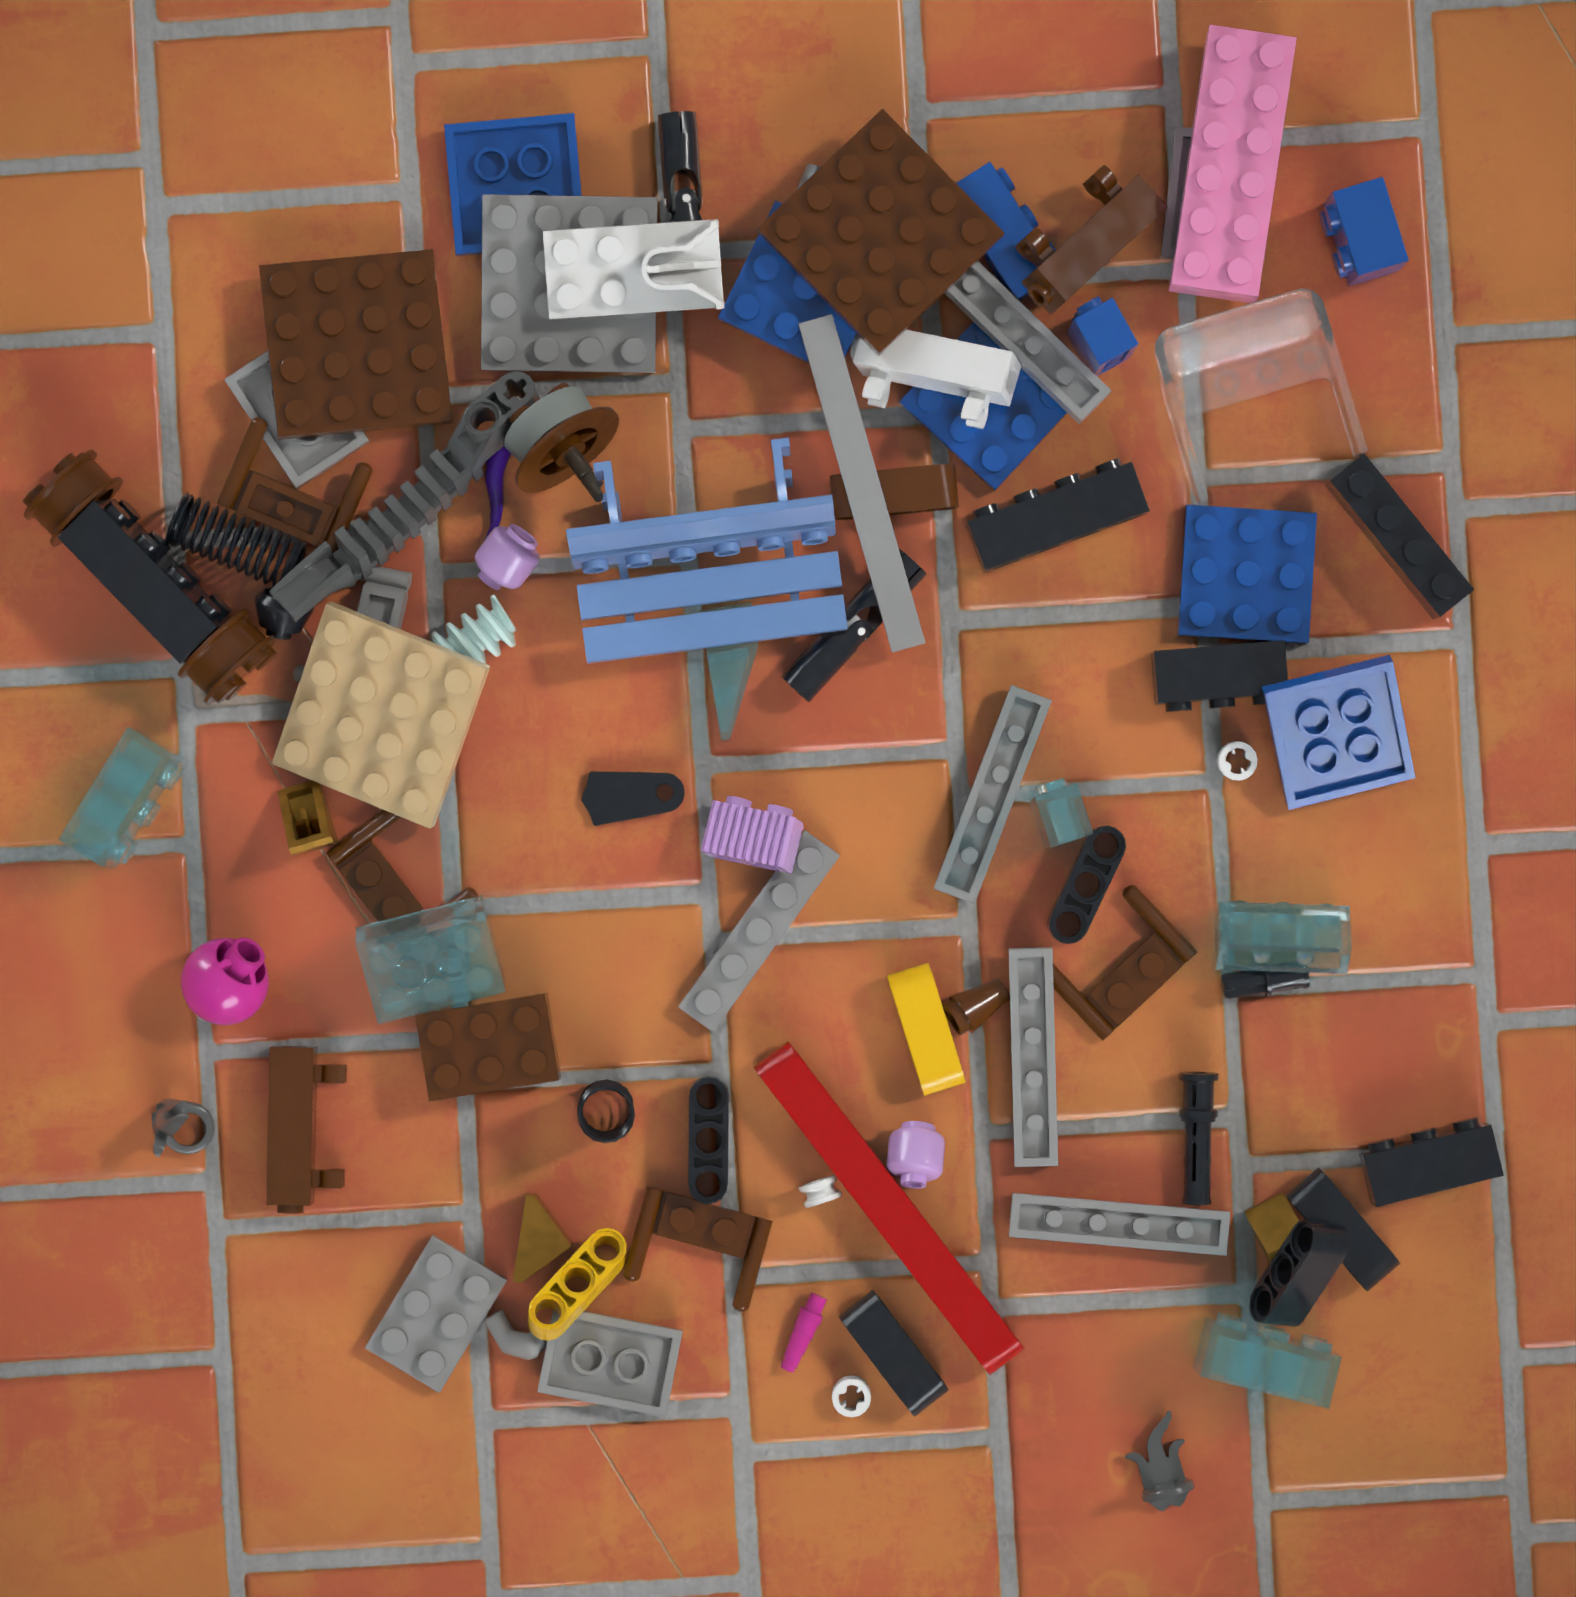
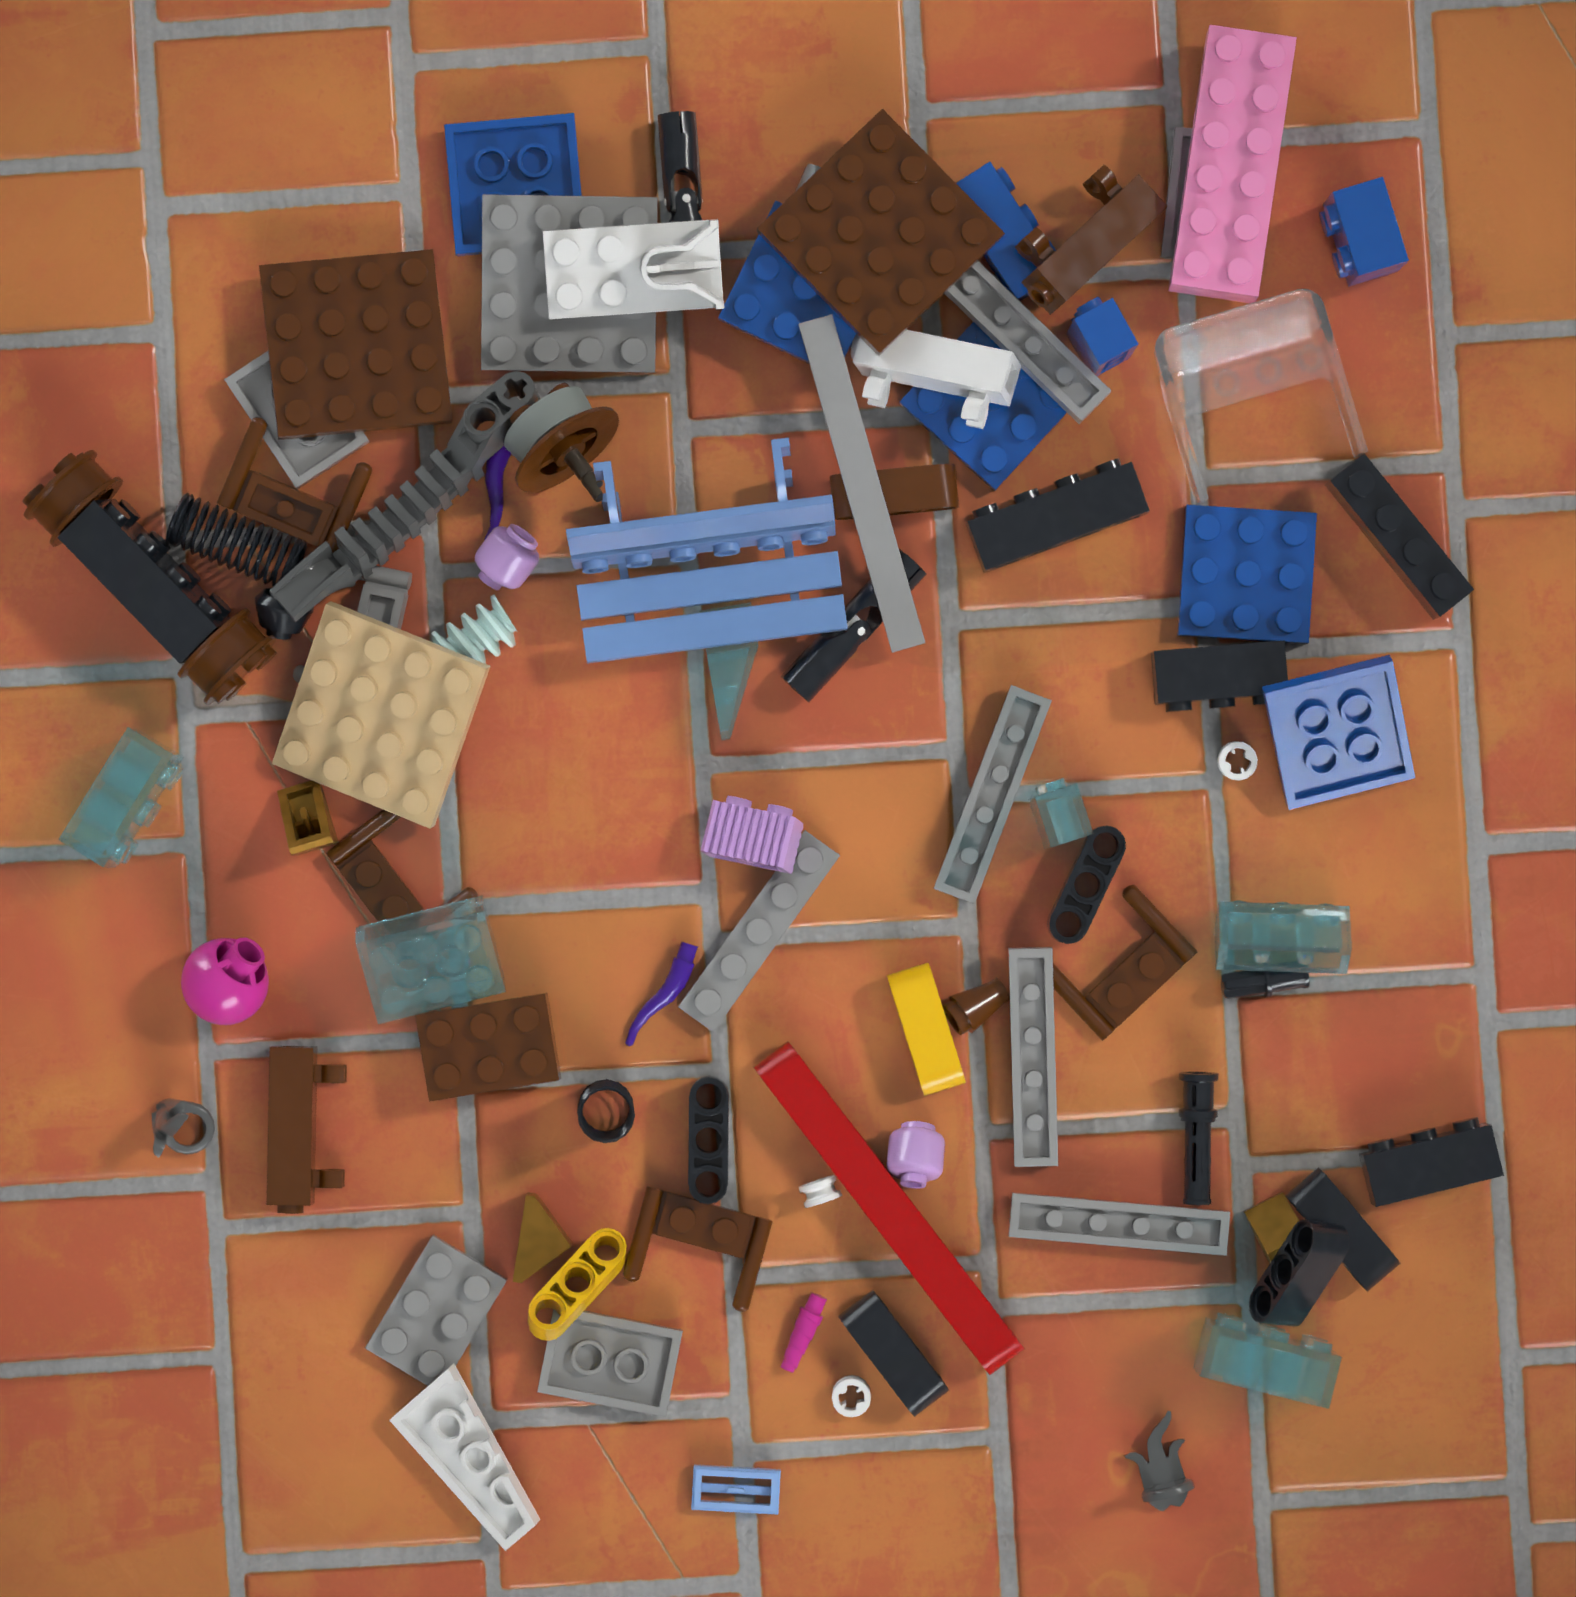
(462, 1450): none -> white wing
(511, 1341): light grey arm -> none
(629, 795): black piece -> none
(674, 984): none -> dark purple animal
(738, 1472): none -> light blue tile

